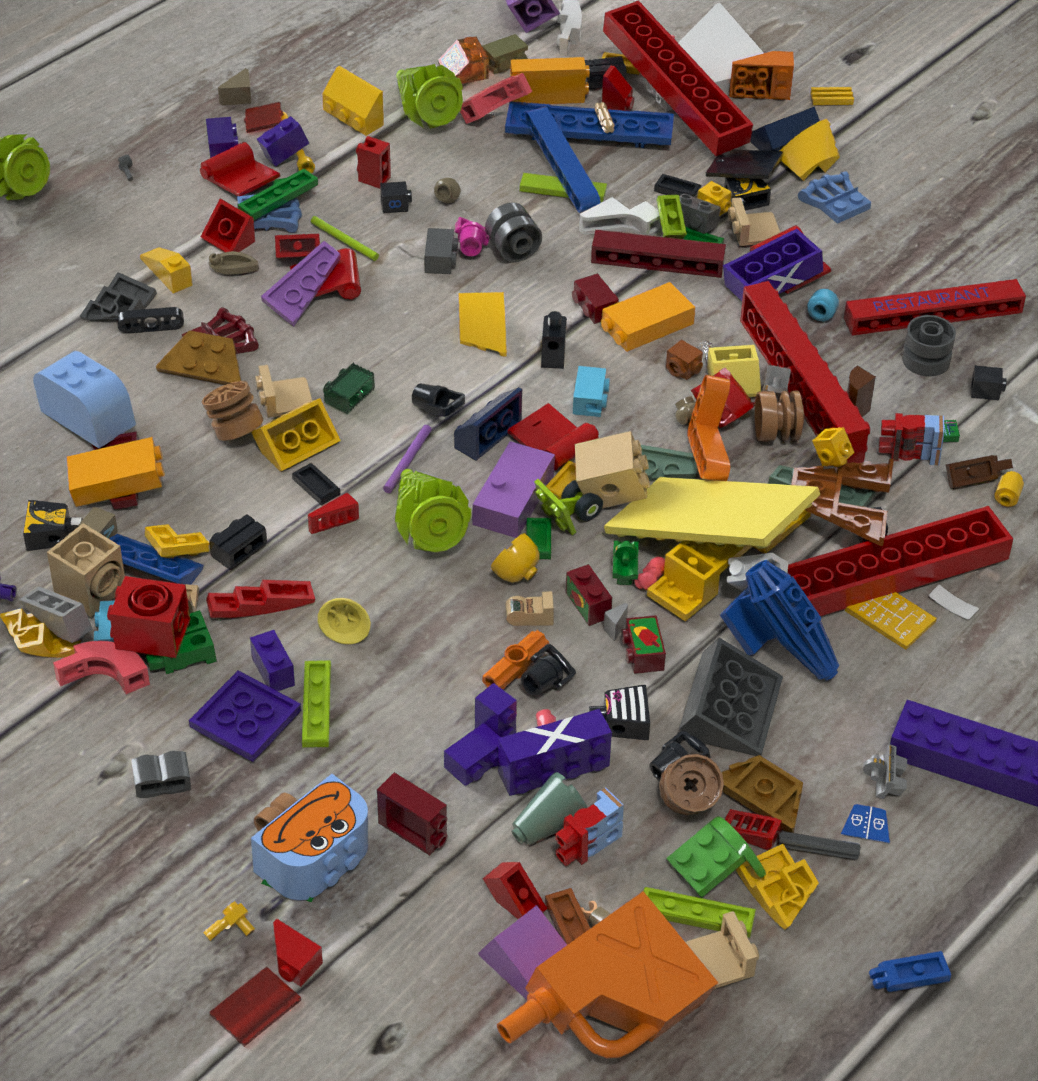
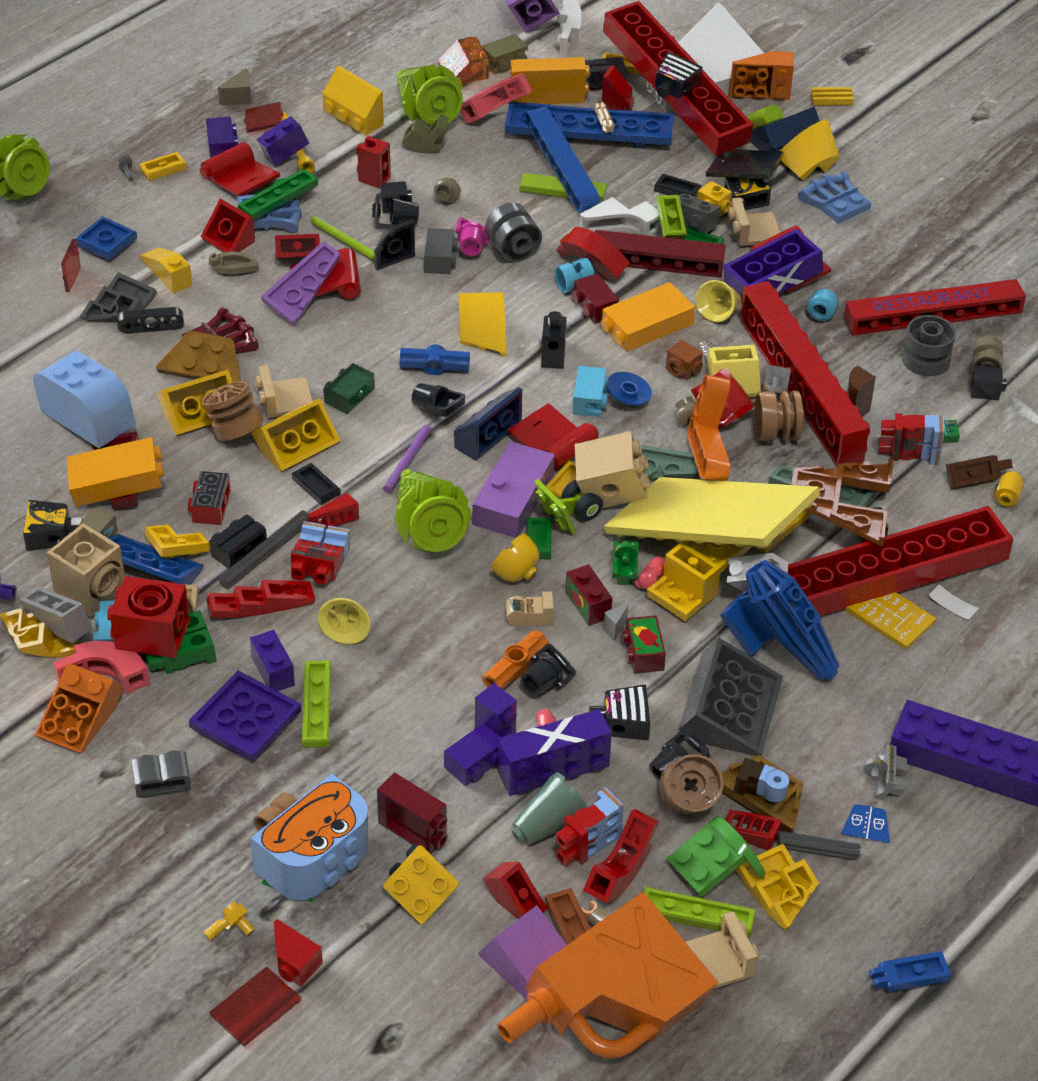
(70, 265): none -> clear red piece
(78, 708): none -> orange slope
(106, 238): none -> blue plate
(163, 166): none -> yellow tile
(183, 402): none -> yellow slope
(210, 498): none -> brick
(263, 550): none -> dark grey axle
(319, 552): none -> hips
(395, 245): none -> black slope
(400, 211): none -> black piece
(420, 883): none -> yellow plate
(425, 138): none -> olive brick
(434, 359): none -> blue piece
(567, 274): none -> medium azure wheel
(596, 249): none -> red arch
(620, 868): none -> red arch
(629, 388): none -> blue dish
(677, 76): none -> black torso
(716, 301): none -> light yellow hat
(761, 780): none -> leg
(765, 116): none -> lime brick
(833, 447): yellow brick -> none
(988, 352): none -> dark tan wheel

